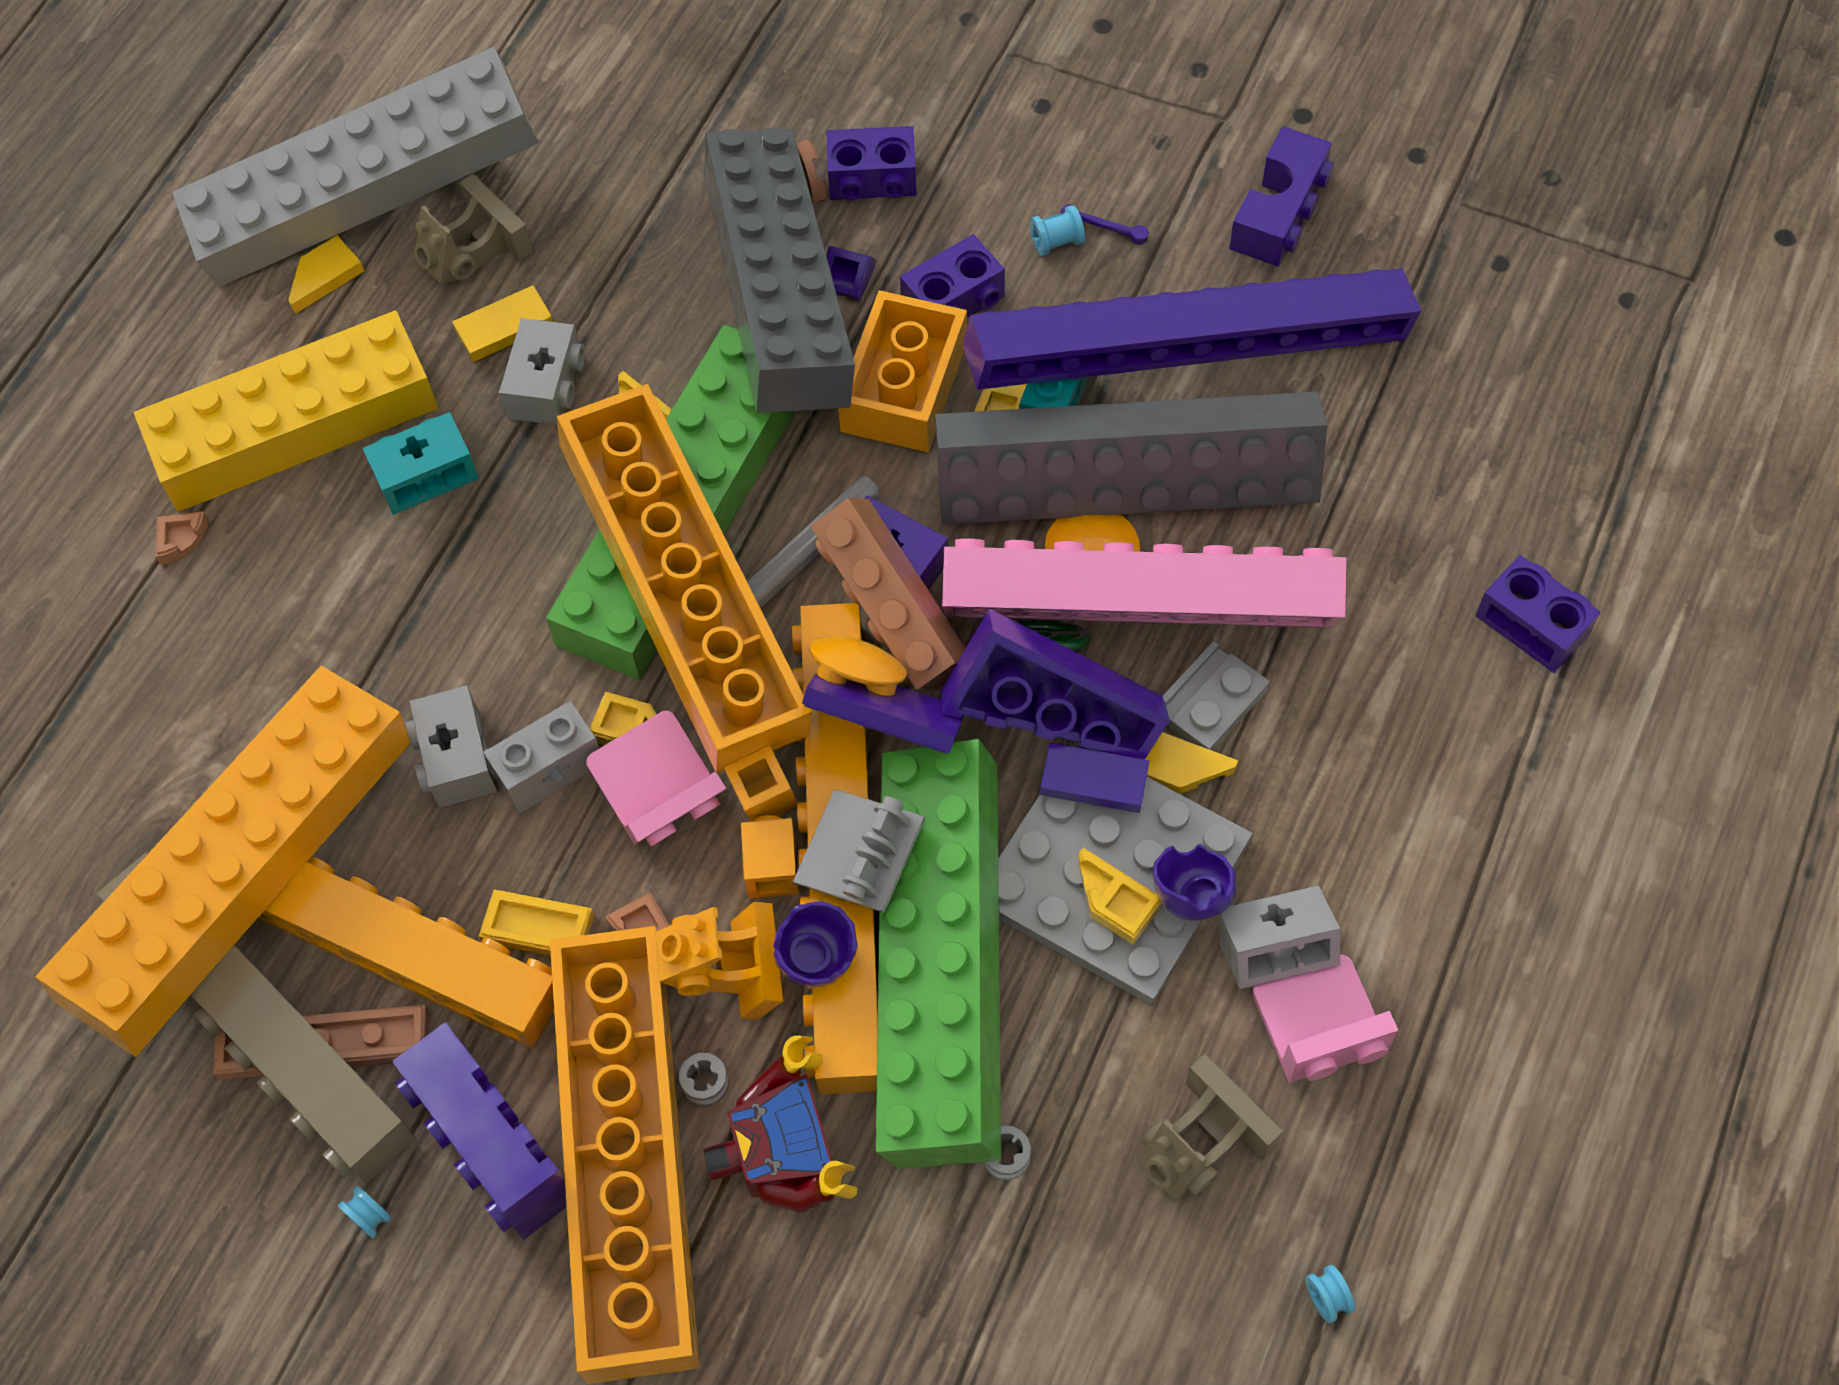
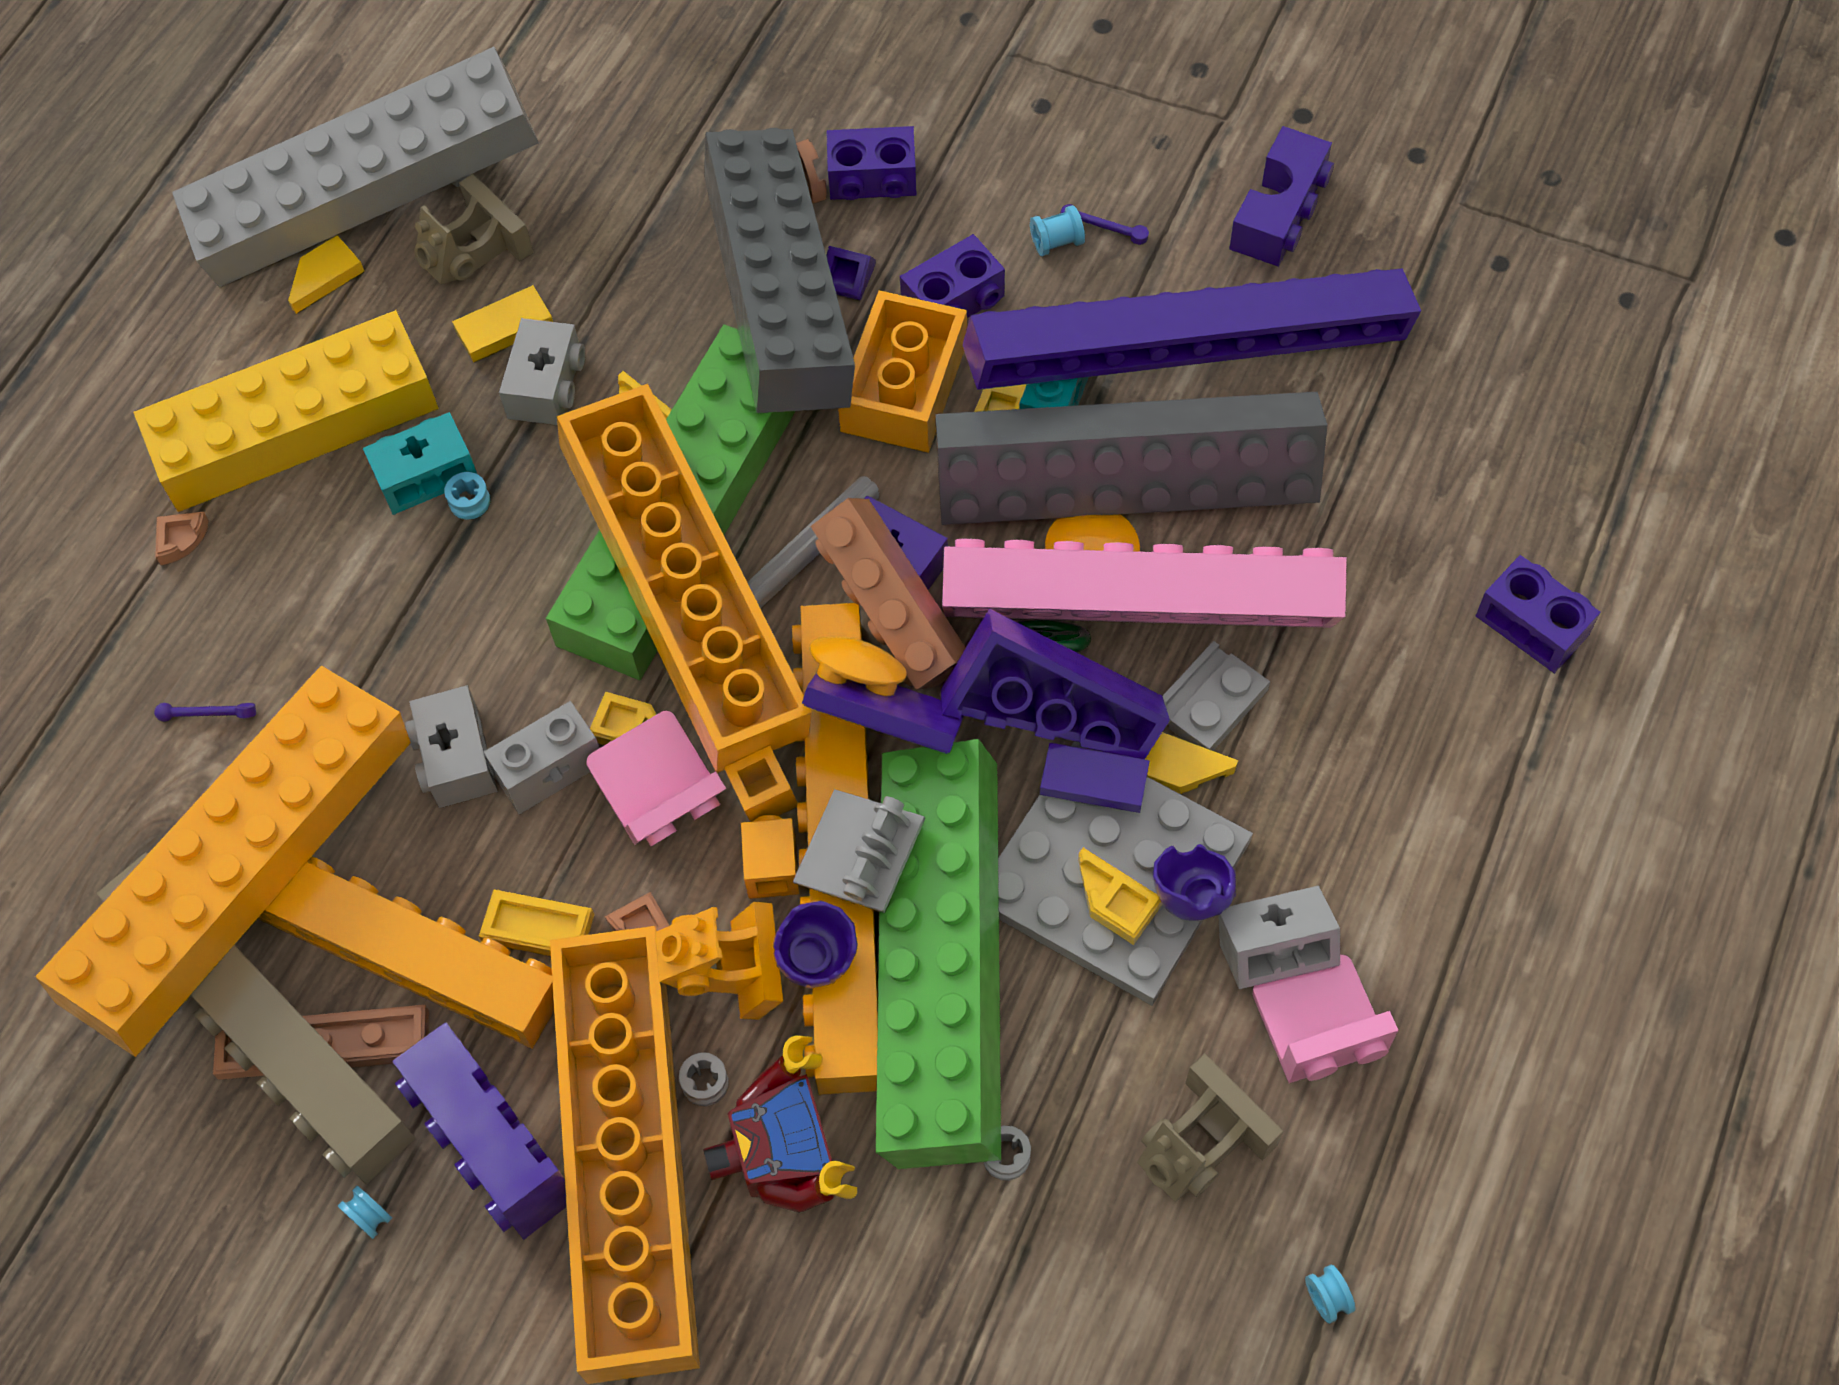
(165, 712): none -> dark purple hinge
(472, 484): none -> medium azure bush

